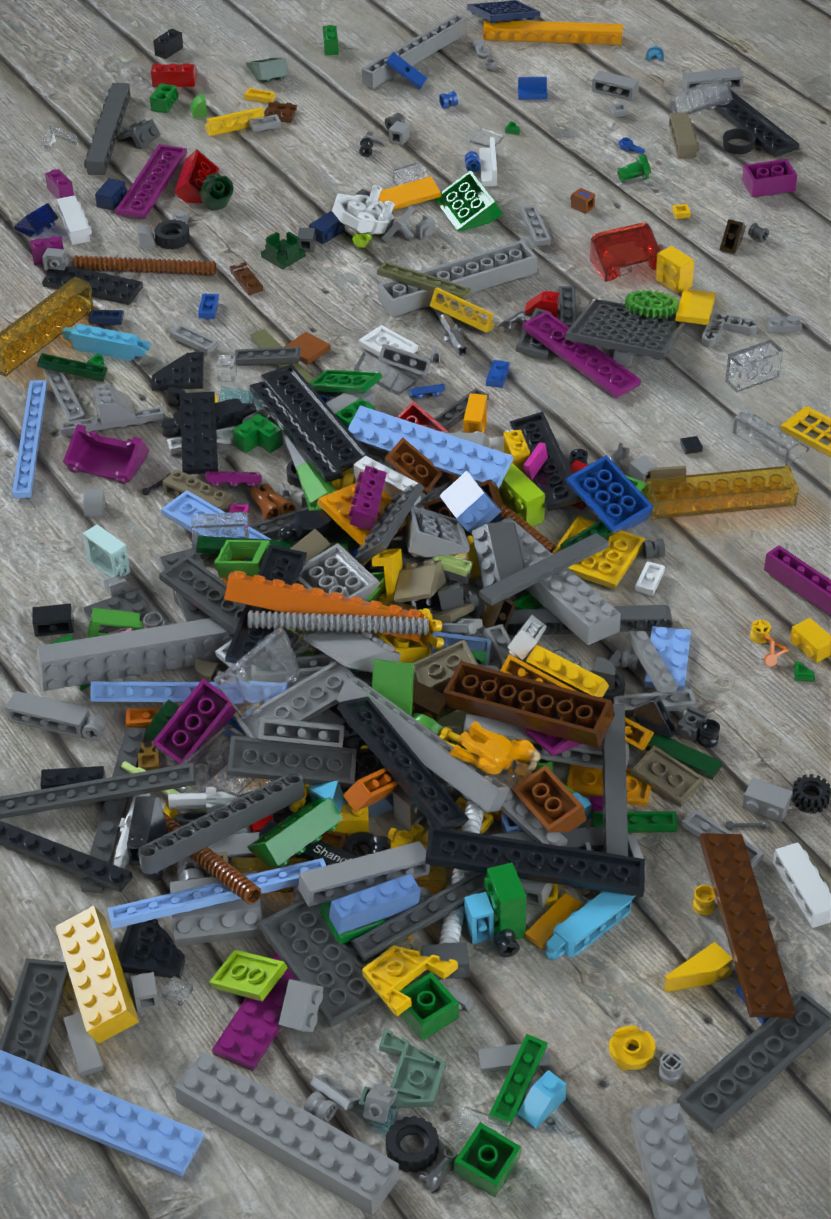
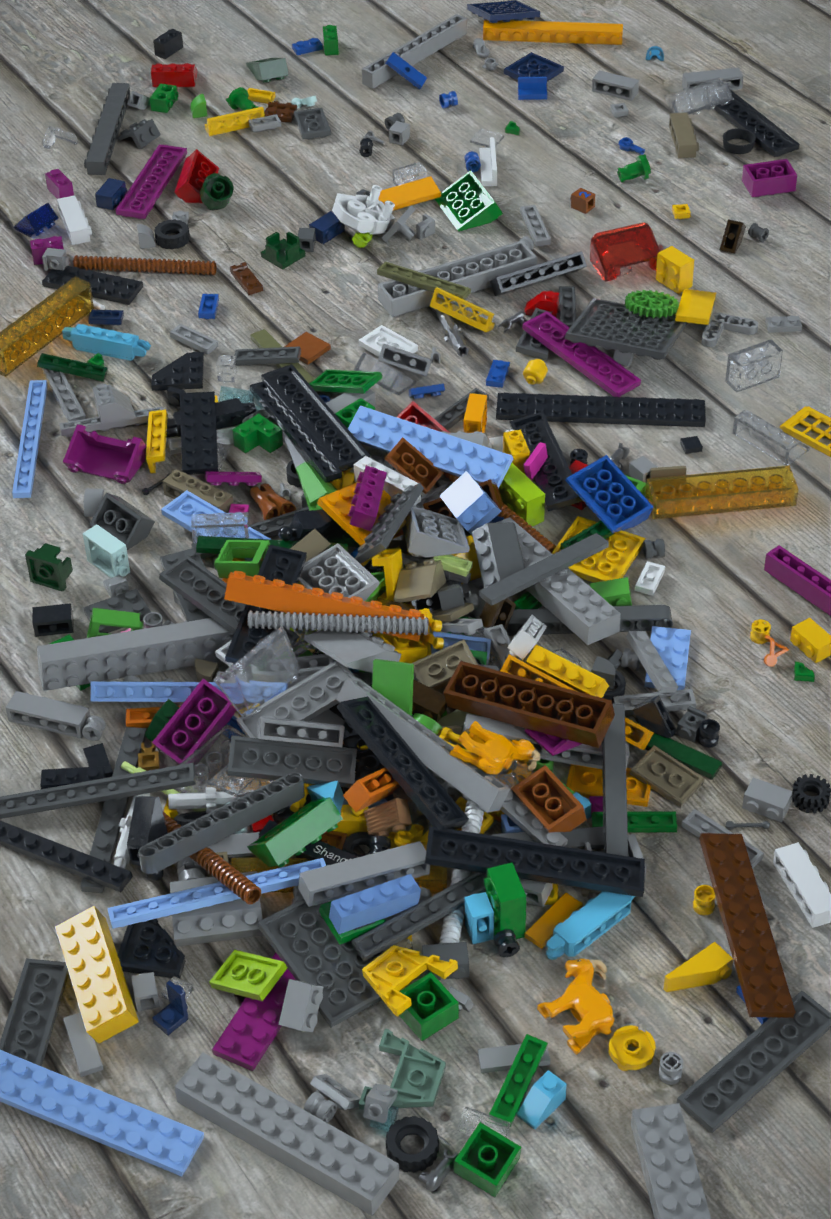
(47, 569): none -> dark green panel
(97, 756): none -> black tile
(122, 520): none -> dark grey slope
(138, 101): none -> light grey brick
(156, 438): none -> yellow fence
(175, 1012): none -> dark blue bracket
(239, 99): none -> green piece
(308, 46): none -> blue plate
(309, 101): none -> light aqua plate
(312, 123): none -> dark grey plate
(388, 817): none -> medium nougat brick
(533, 66): none -> dark blue plate
(535, 371): none -> yellow head
(538, 273): none -> black brick
(584, 1002): none -> light orange animal
(603, 409): none -> black plate
(615, 591): none -> bright green brick

